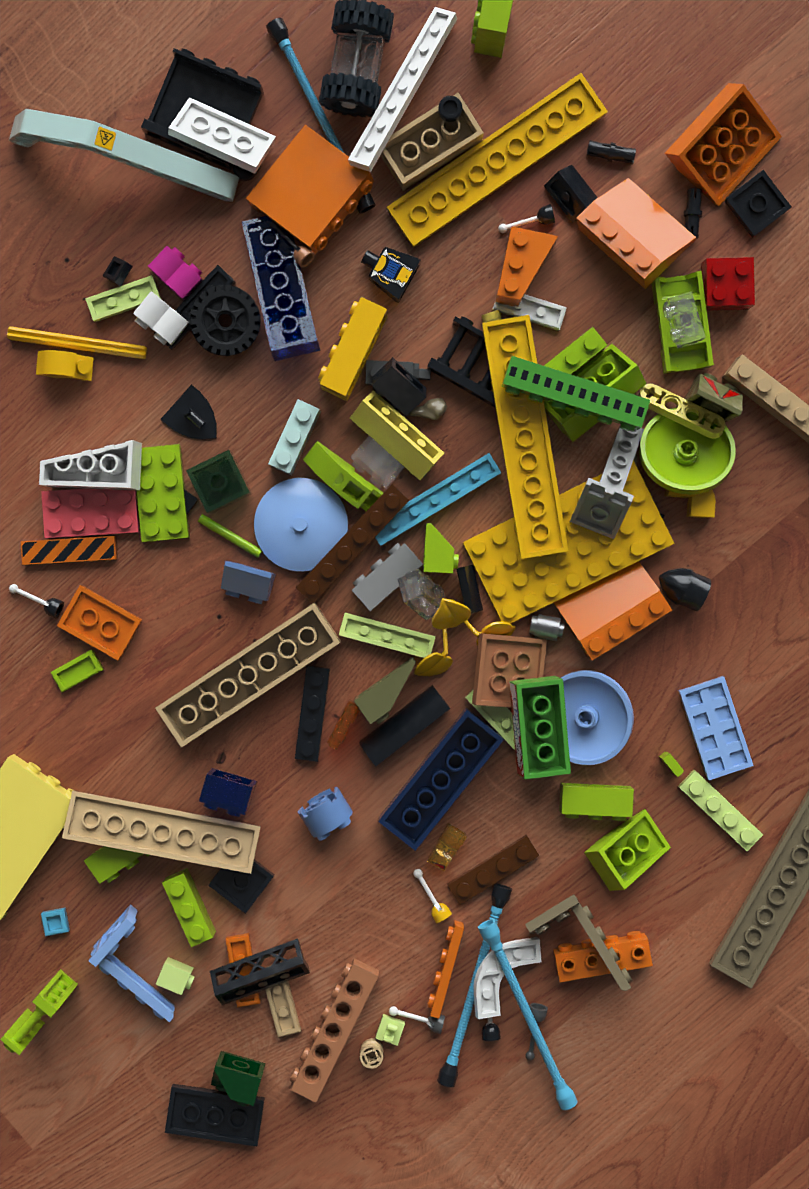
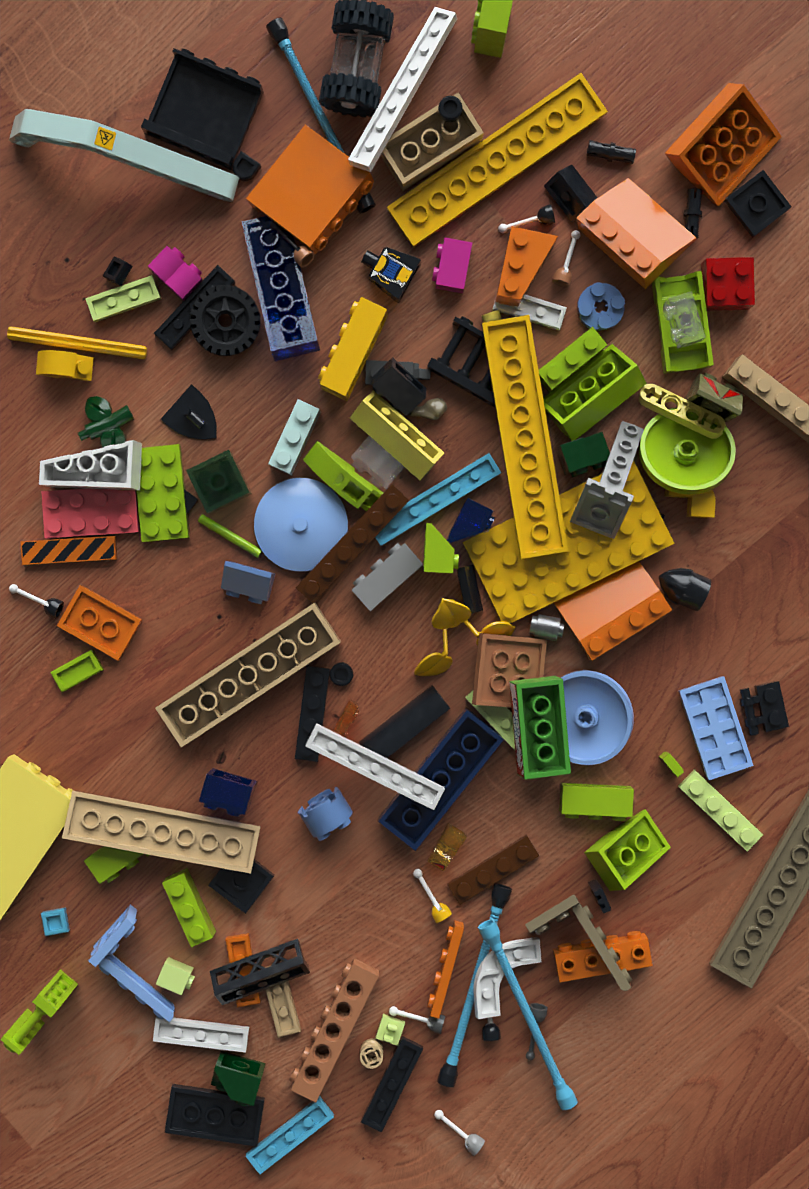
(104, 422): none -> dark green plant
(160, 318): white brick -> none
(201, 1034): none -> white plate
(221, 135): white plate -> none
(289, 1135): none -> medium azure plate
(341, 674): none -> black tile
(375, 766): none -> white plate
(381, 696): olive slope -> none
(386, 635): yellowish green plate -> none
(392, 1084): none -> black plate
(421, 593): clear brick -> none
(453, 265): none -> dark pink brick
(471, 521): none -> clear blue slope
(472, 1142): none -> hinge
(563, 275): none -> hinge
(575, 393): bright green brick -> none
(583, 453): none -> dark green brick
(597, 293): none -> medium blue plate
(600, 896): none -> black tile
(770, 705): none -> black plate

